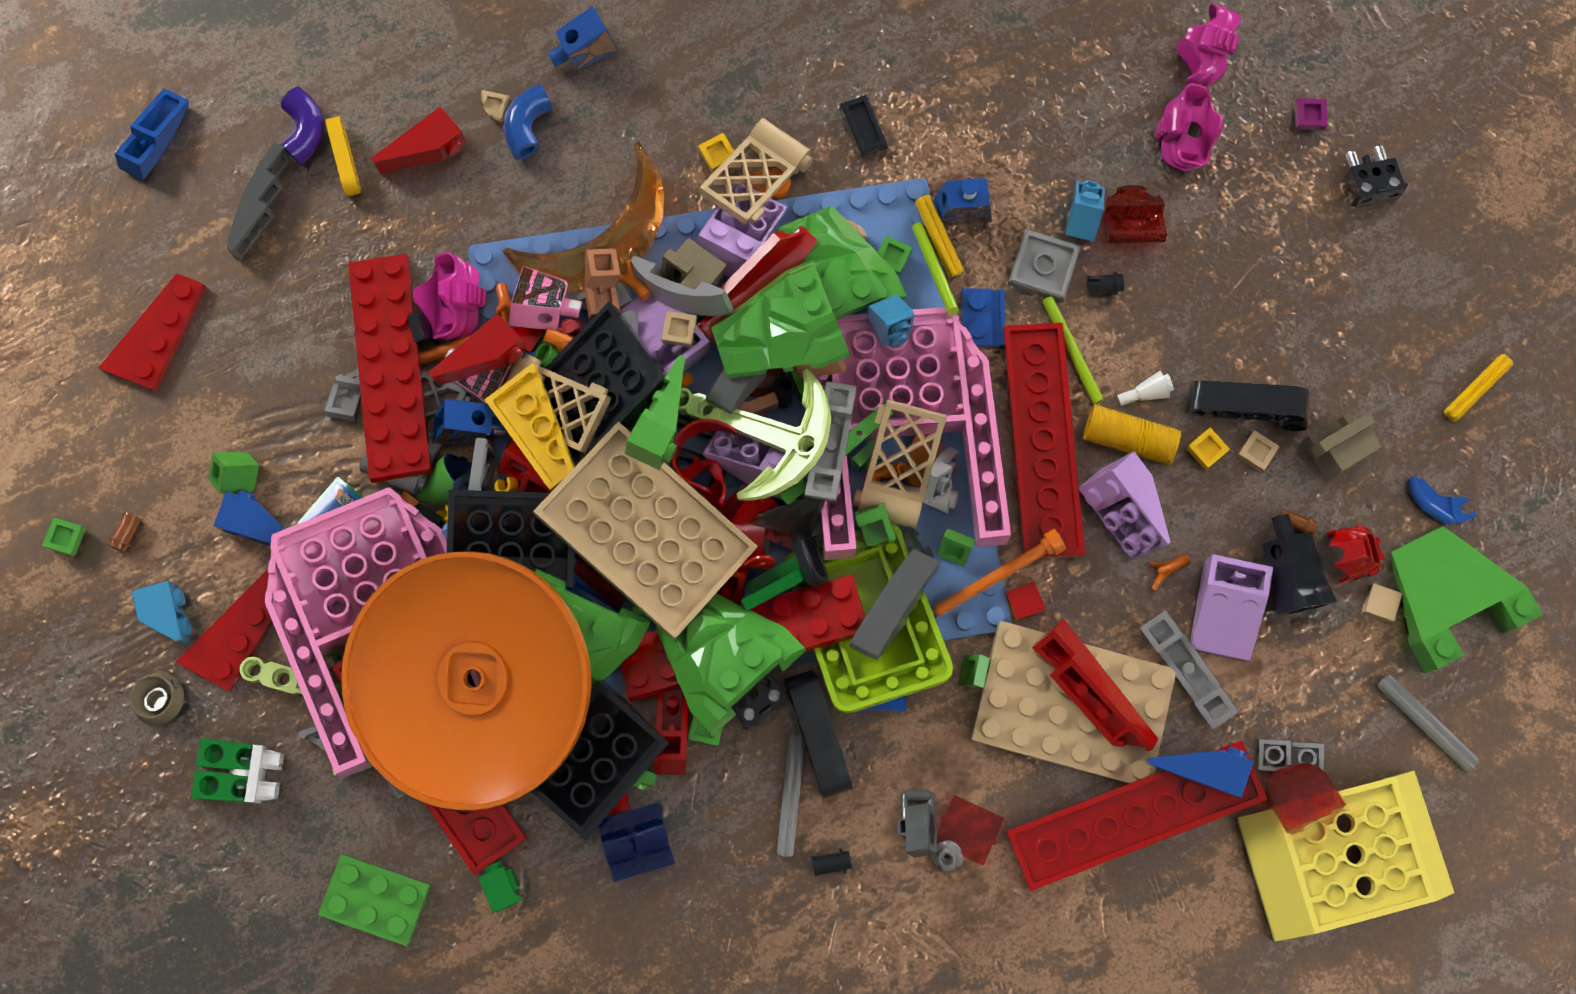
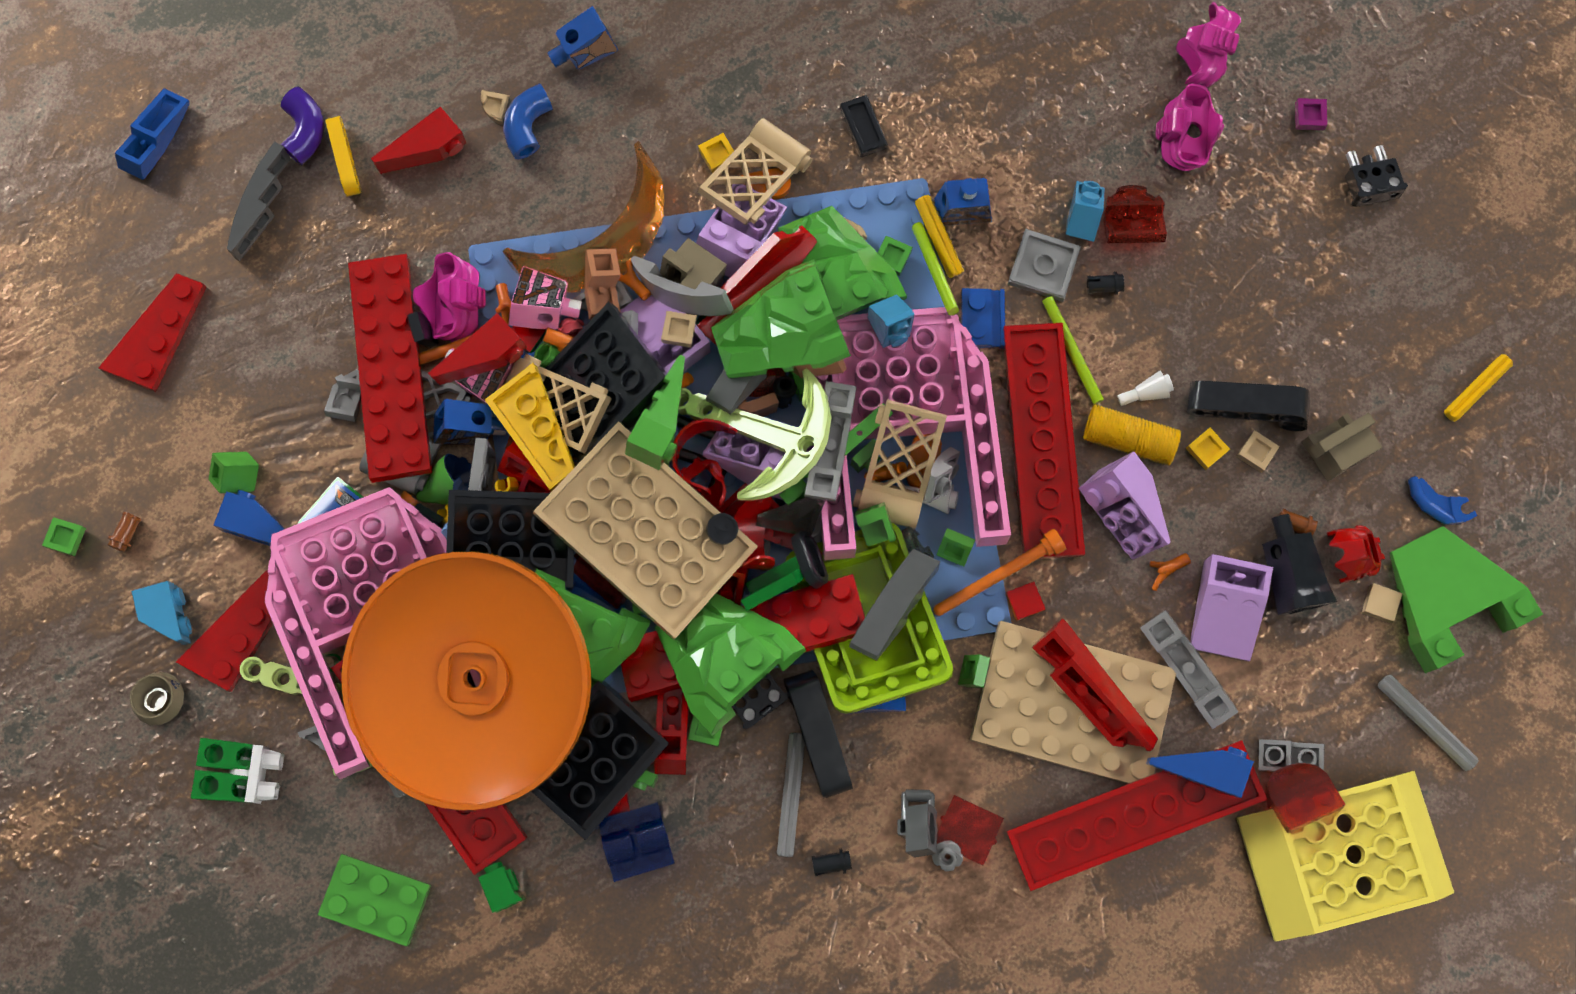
(722, 529): none -> black piece

